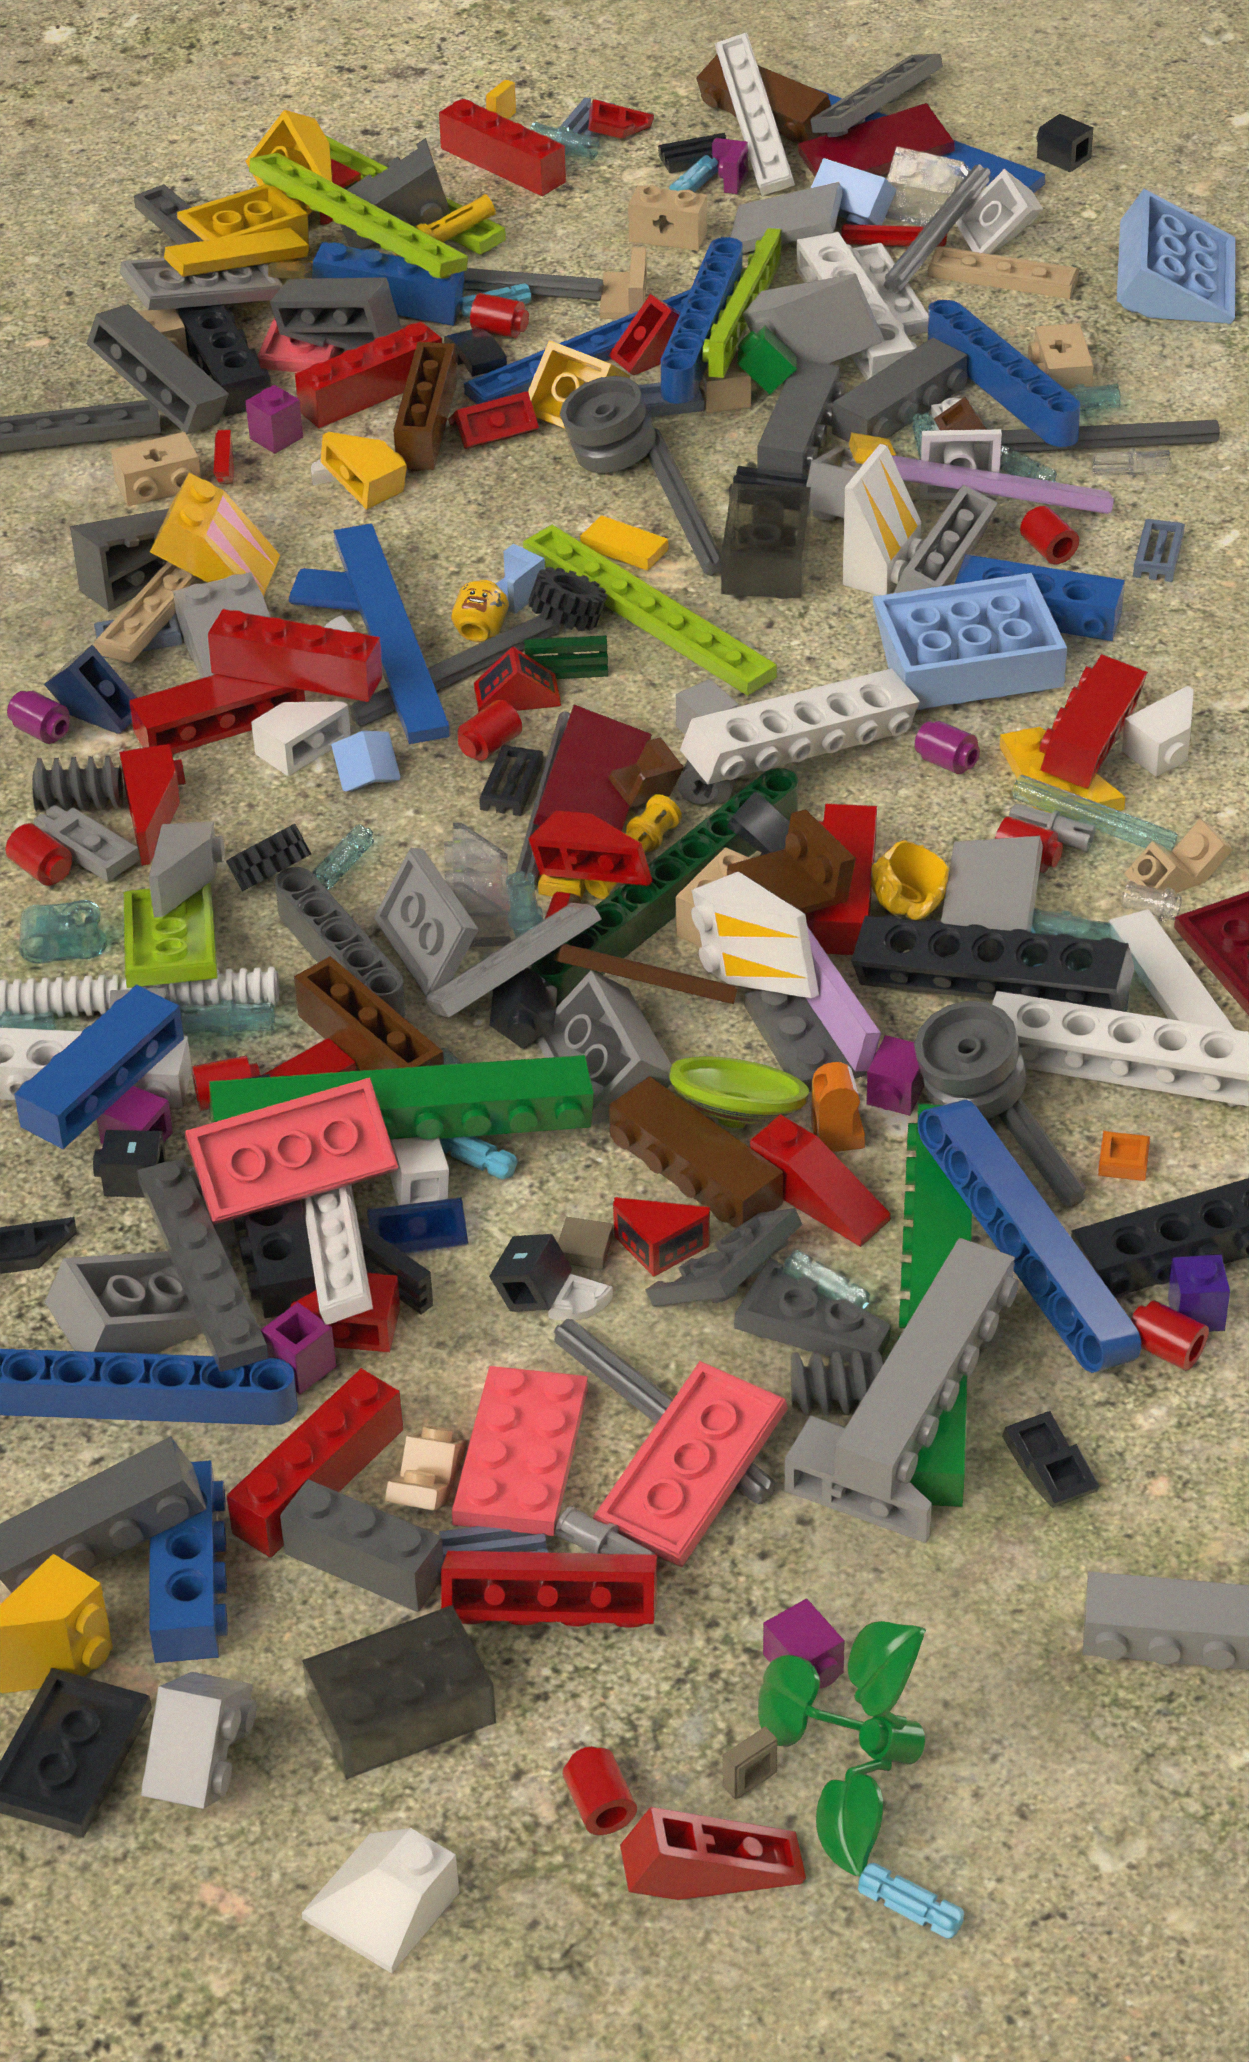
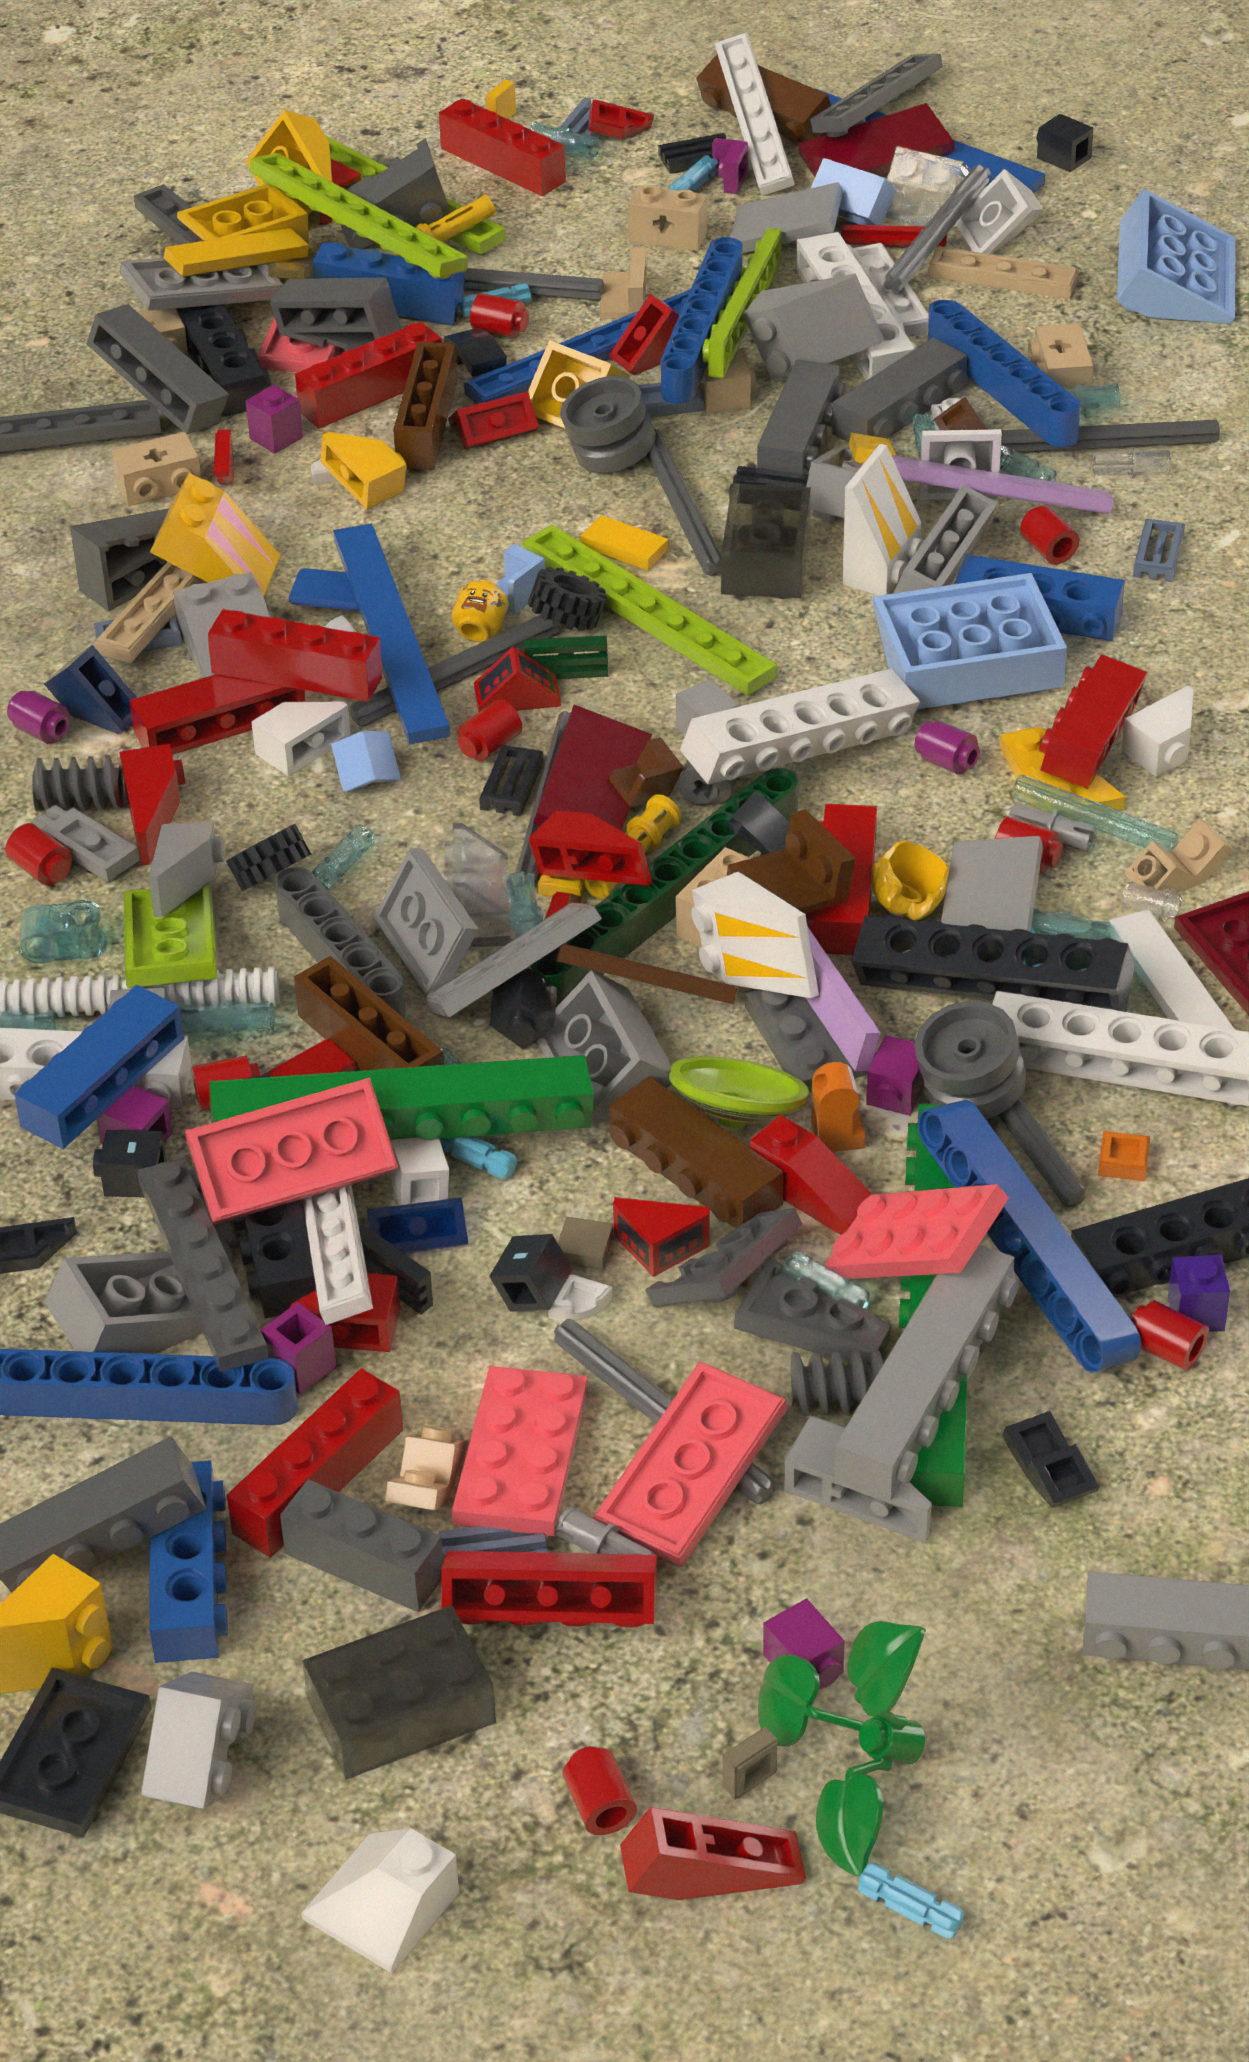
(766, 359): green brick -> none
(916, 1232): none -> coral plate

